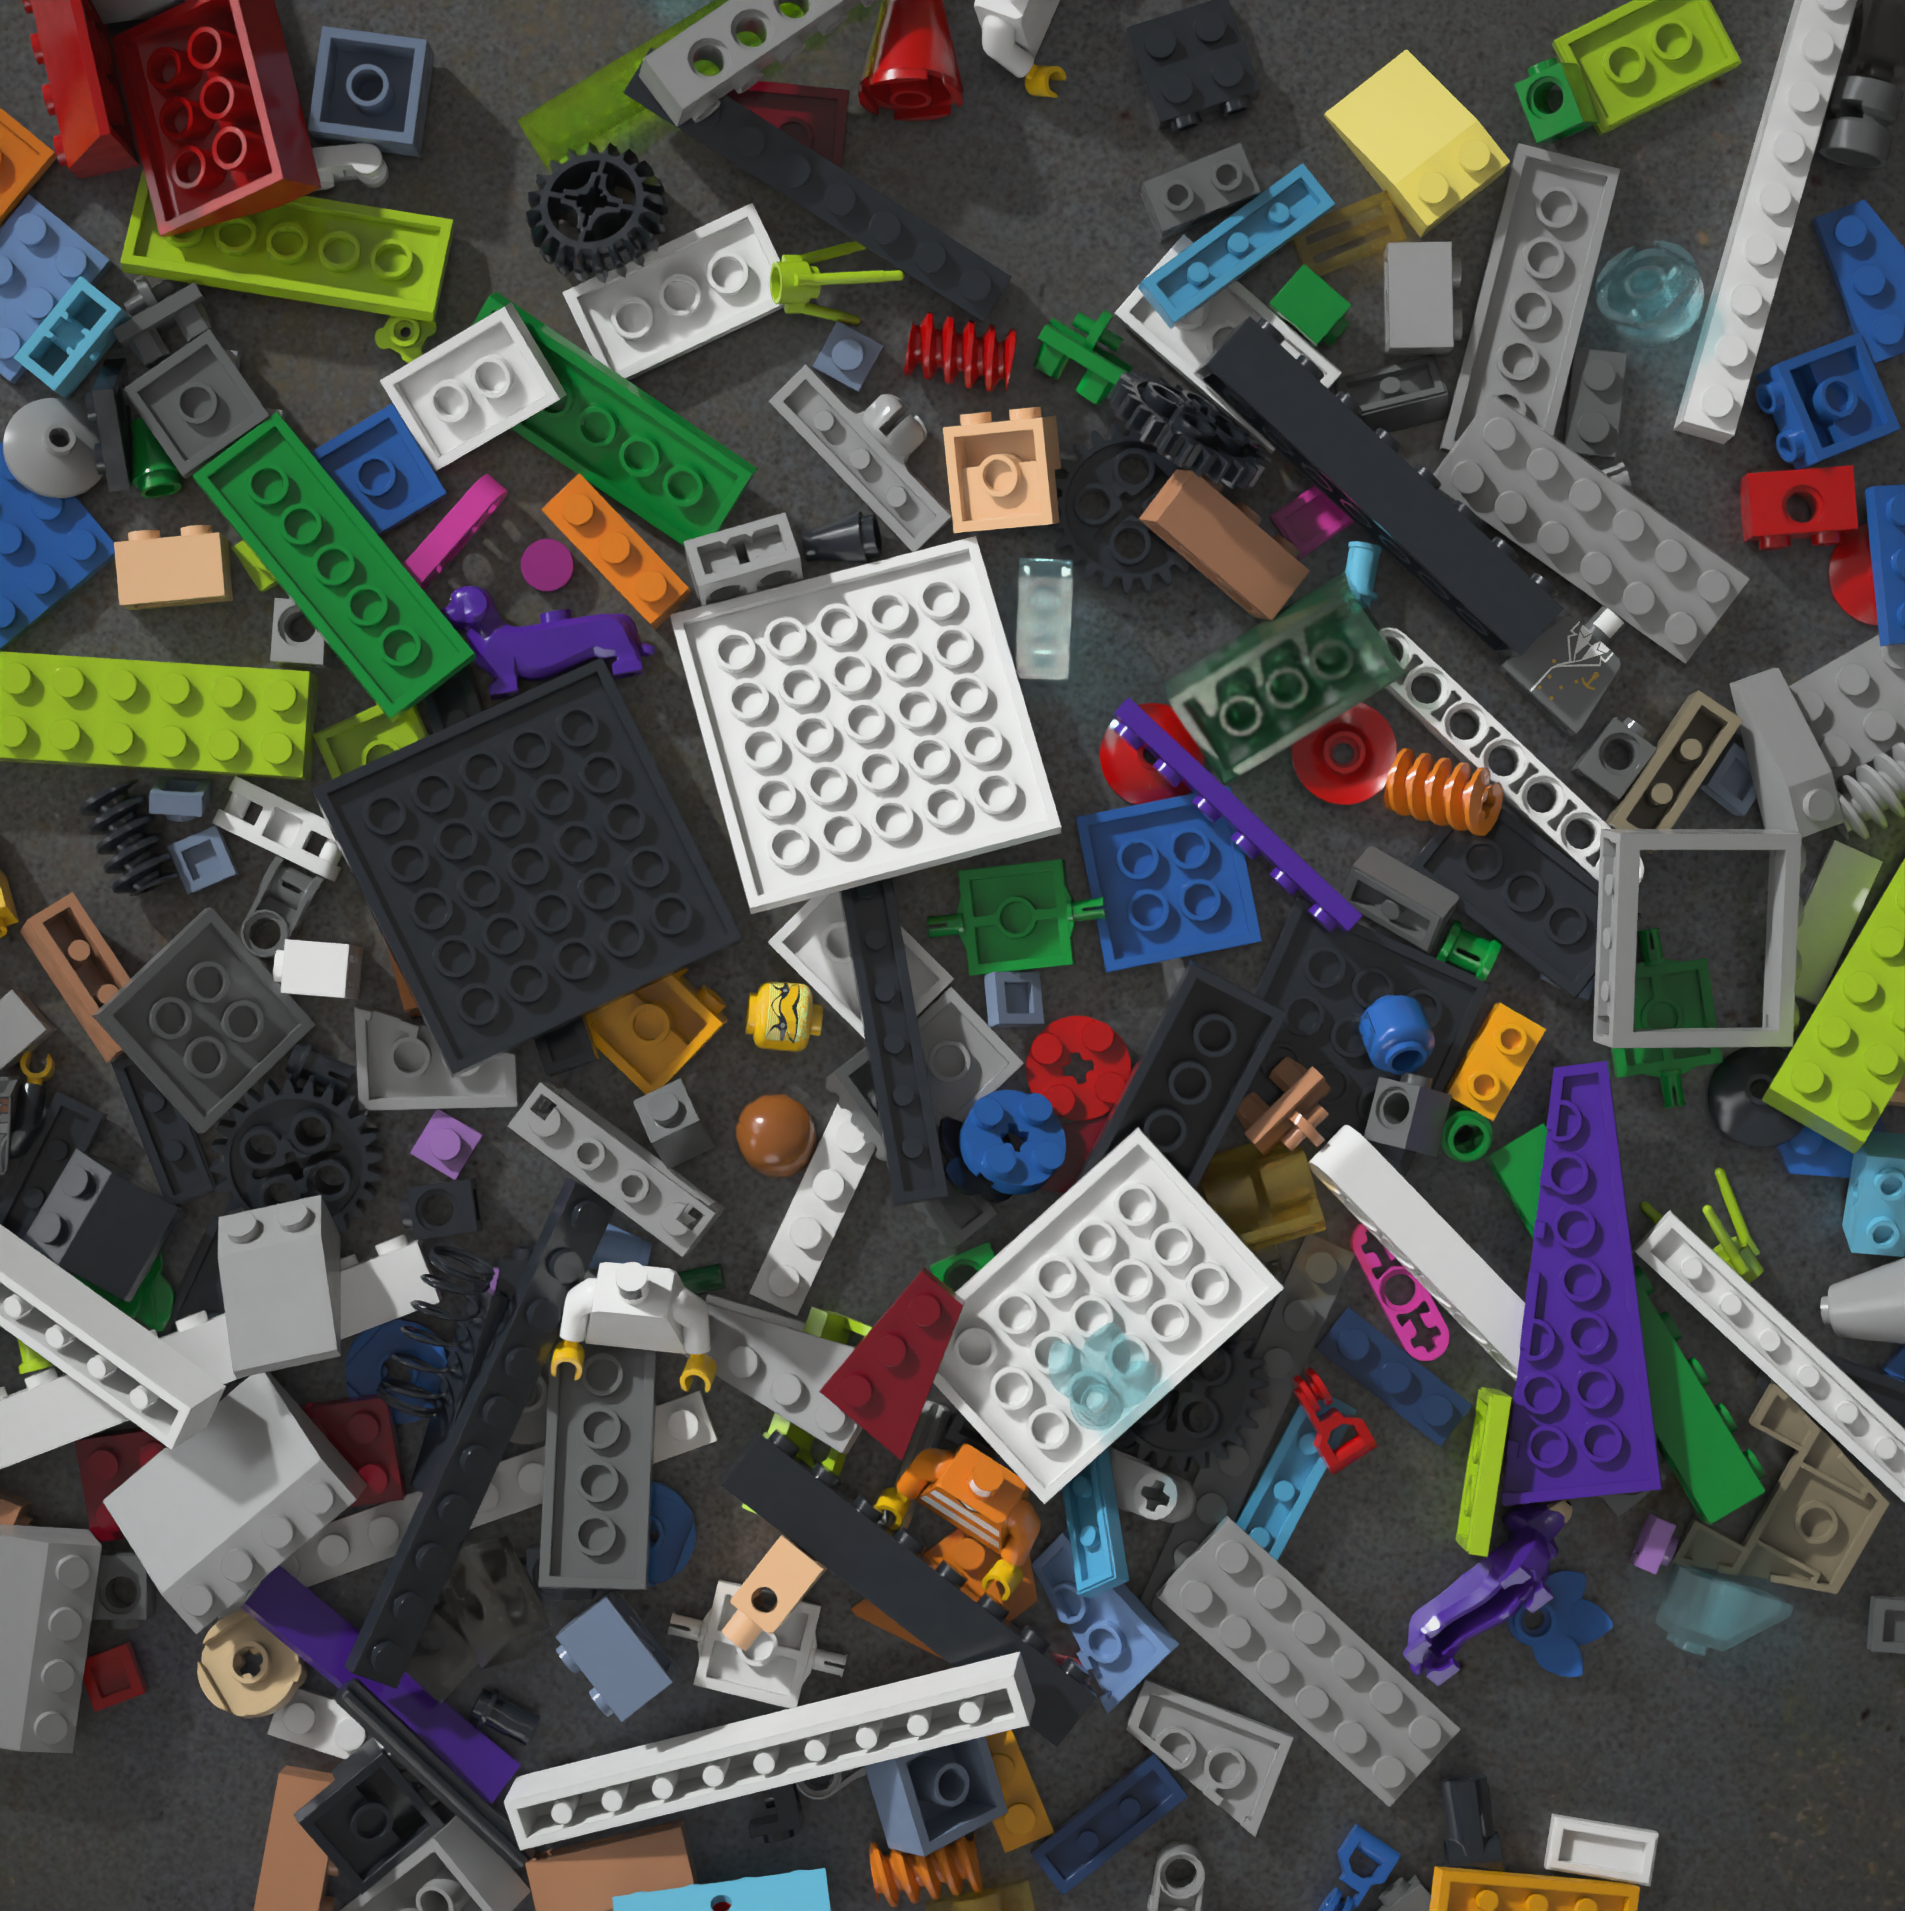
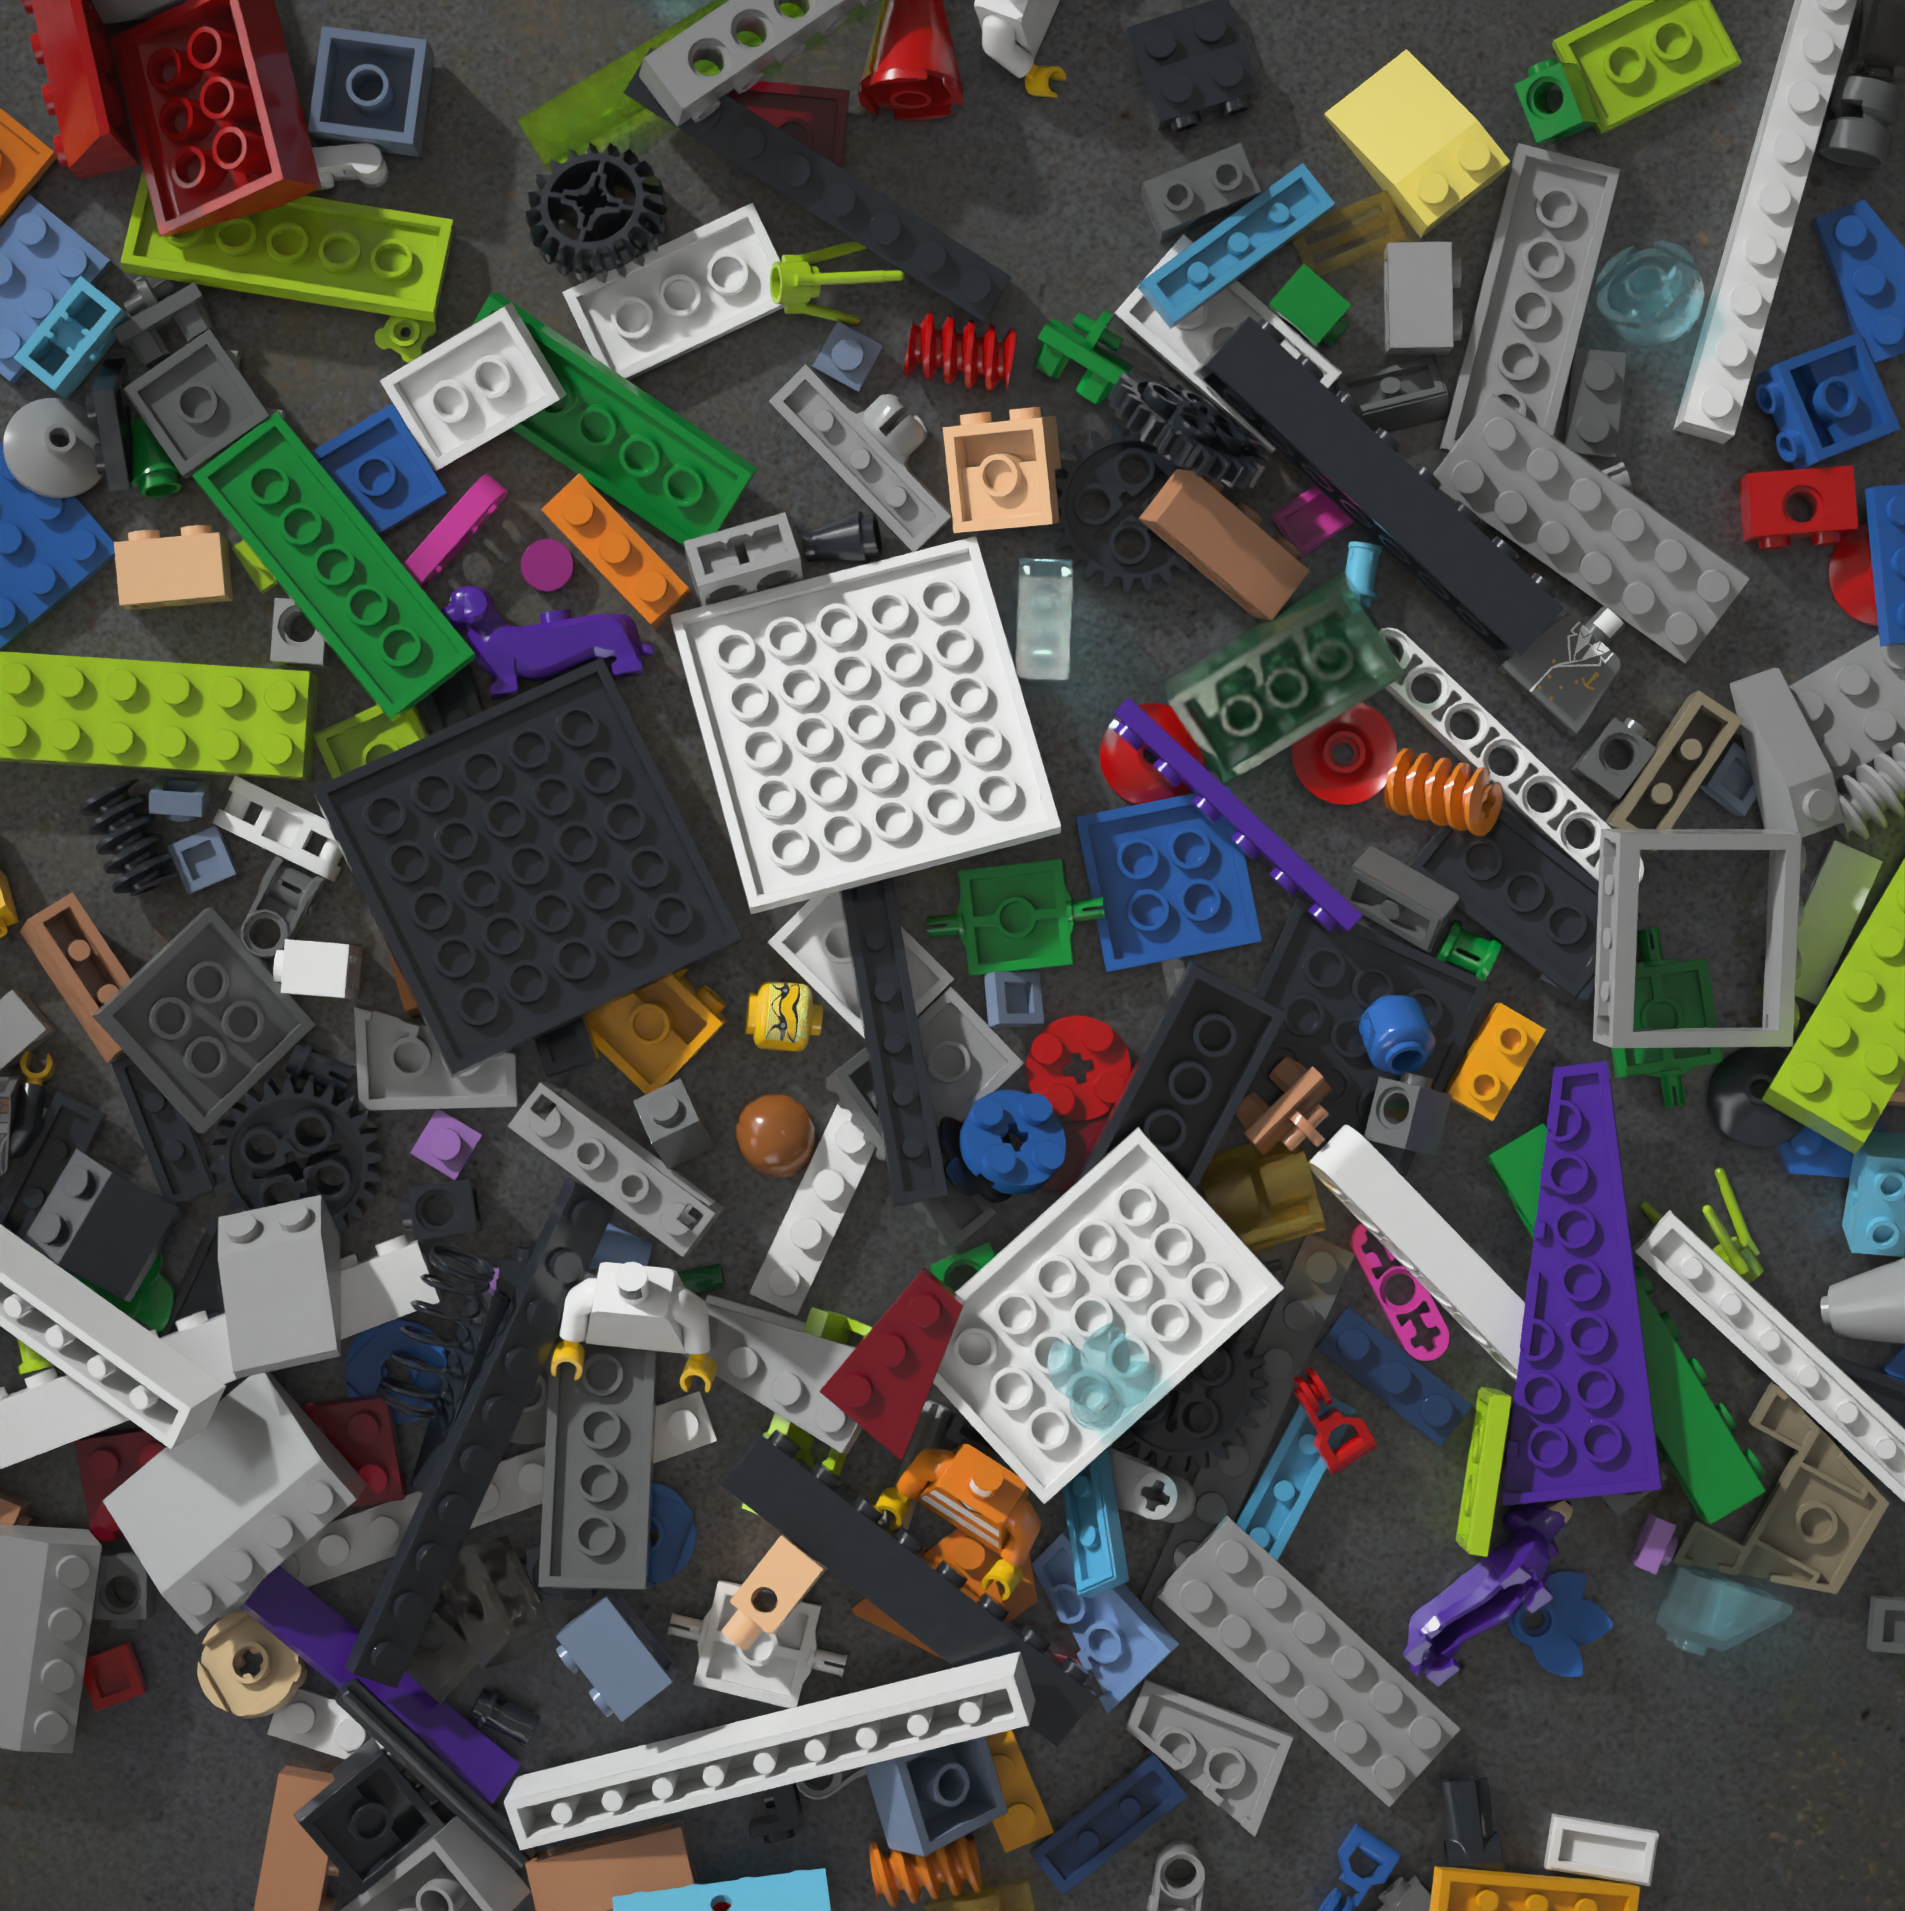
(1471, 1141): green cone -> none

